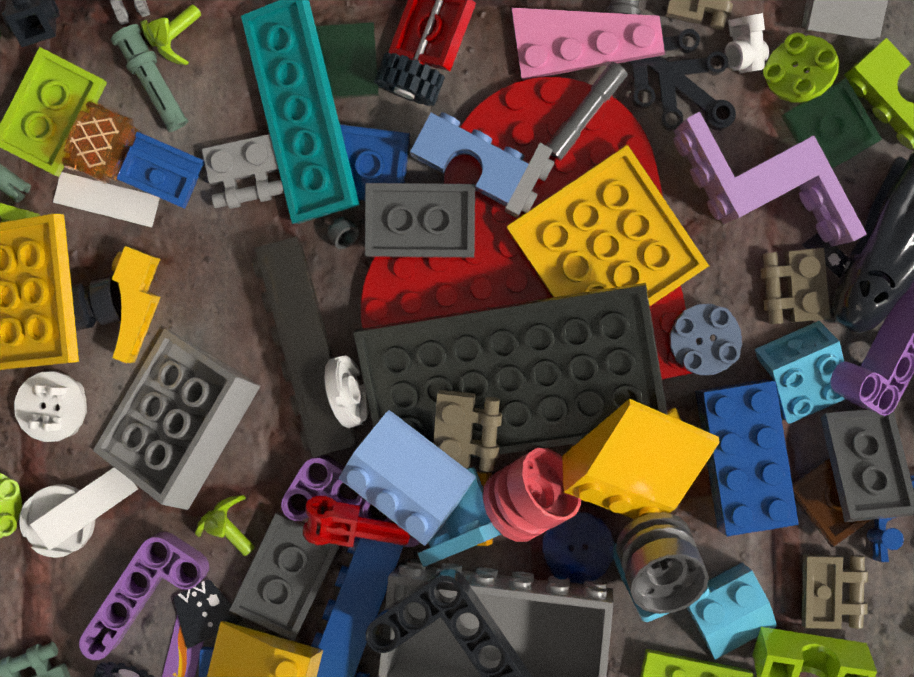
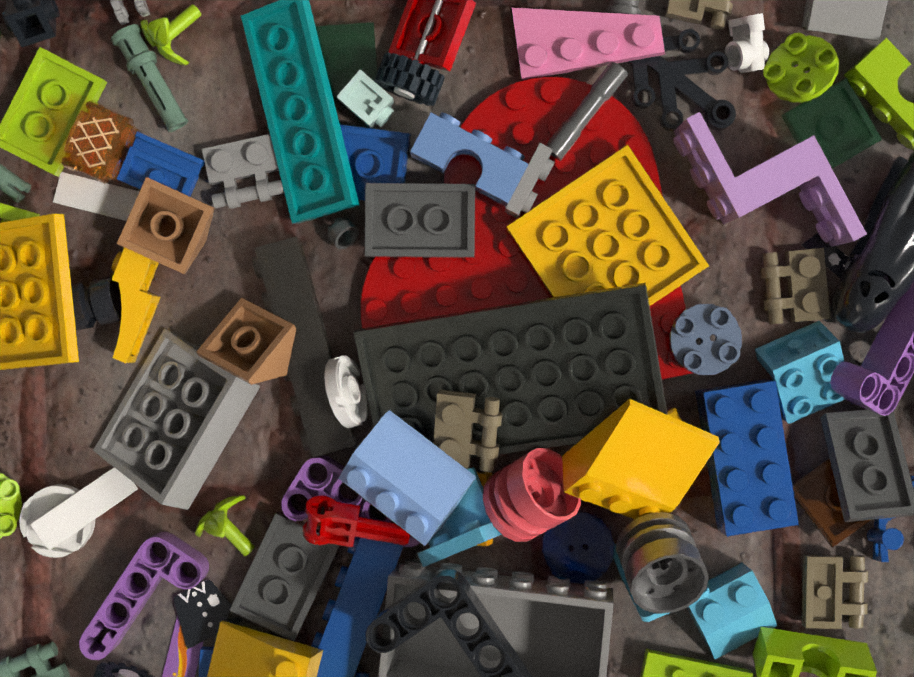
(48, 423): white plate -> none
(167, 226): none -> medium nougat slope
(250, 344): none -> medium nougat slope
(367, 100): none -> light aqua bracket

